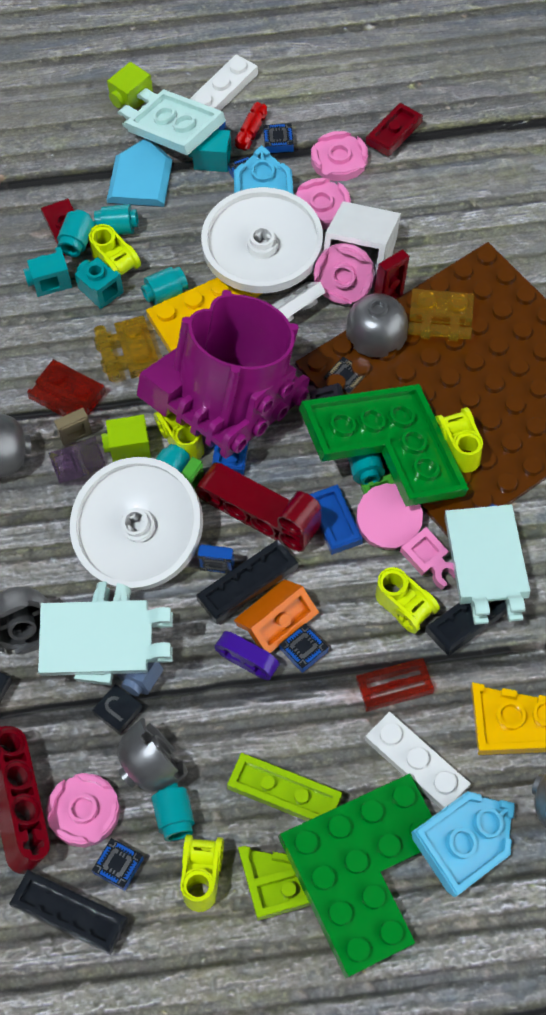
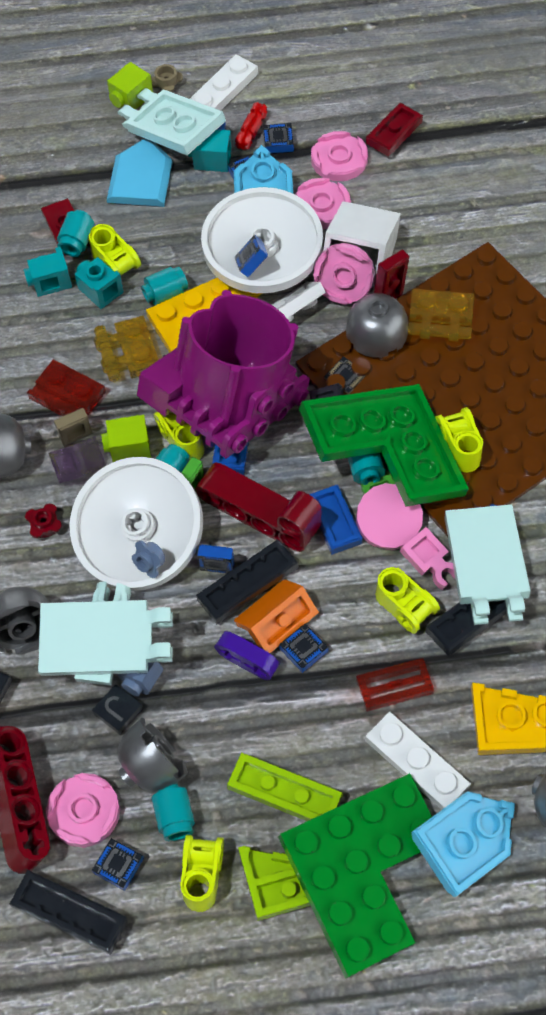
(45, 529): none -> dark red plate
(119, 217): teal brick -> none
(148, 558): none -> sand blue plate
(166, 77): none -> dark tan plate
(251, 256): none -> tile

